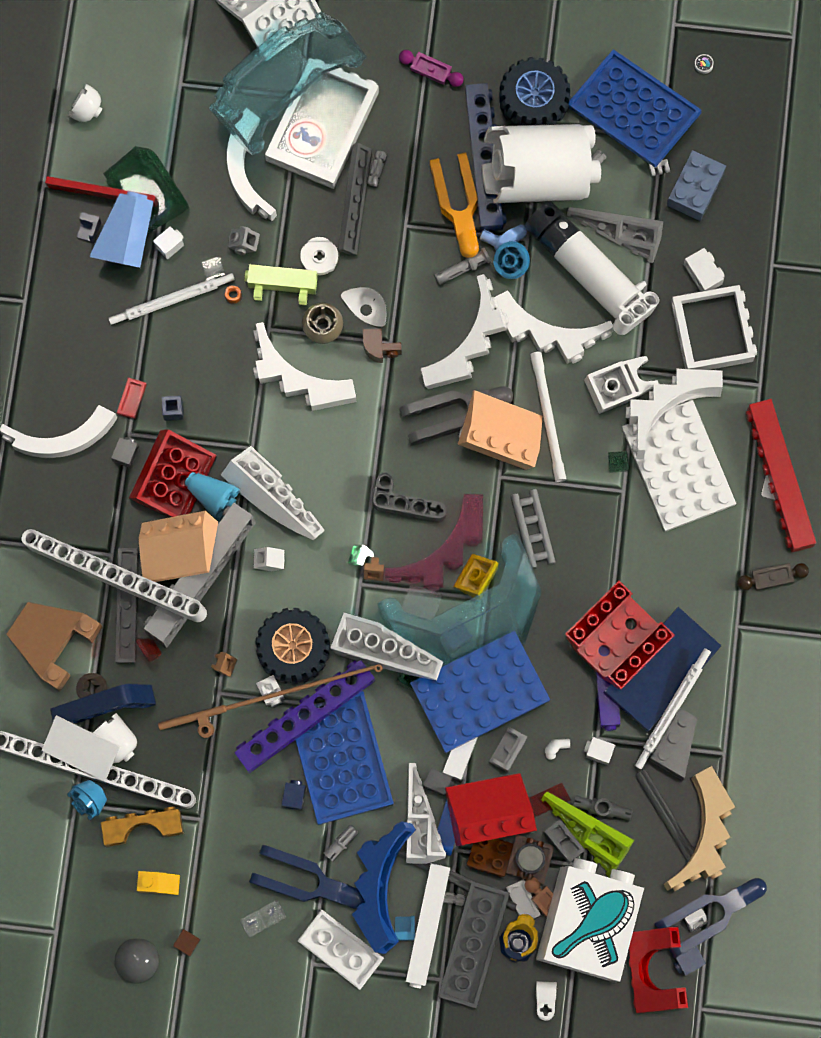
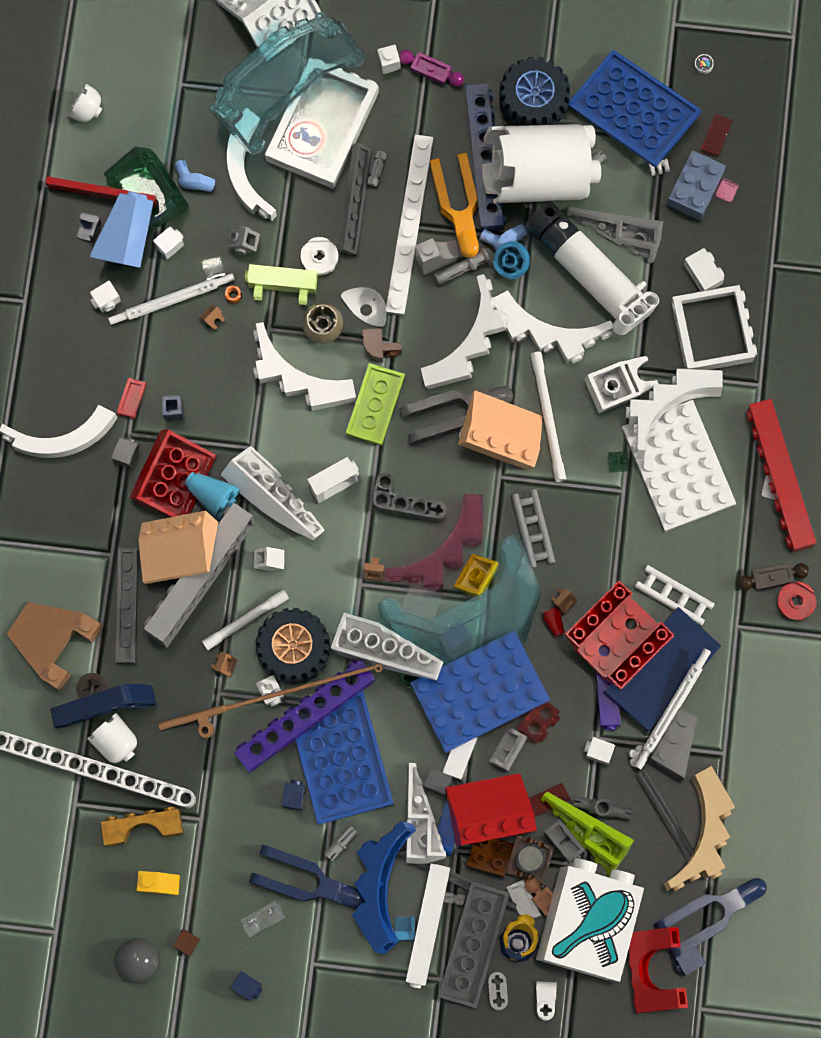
(80, 748): white piece -> none
(88, 798): dark azure cone -> none
(105, 297): none -> white brick
(121, 578): white beam -> none
(149, 649): clear red slope -> none
(193, 181): none -> light blue arm
(210, 315): none -> medium nougat tile
(219, 636): none -> white piece
(247, 986): none -> dark blue brick
(333, 479): none -> white window
(340, 949): white tile -> none
(359, 554): clear green tile -> none
(375, 404): none -> lime plate
(389, 59): none -> white brick
(409, 225): none -> white plate
(436, 255): none -> light grey arch
(503, 991): none -> light grey beam
(535, 718): none -> clear red brick
(553, 747): white arm -> none
(554, 621): none -> red cone
(564, 601): none -> medium nougat tile
(635, 754): none -> white plant
(669, 584): none -> white bar
(696, 920): white tile -> none
(717, 134): none -> clear red slope
(727, 190): none -> clear pink tile
(786, 605): none -> plate

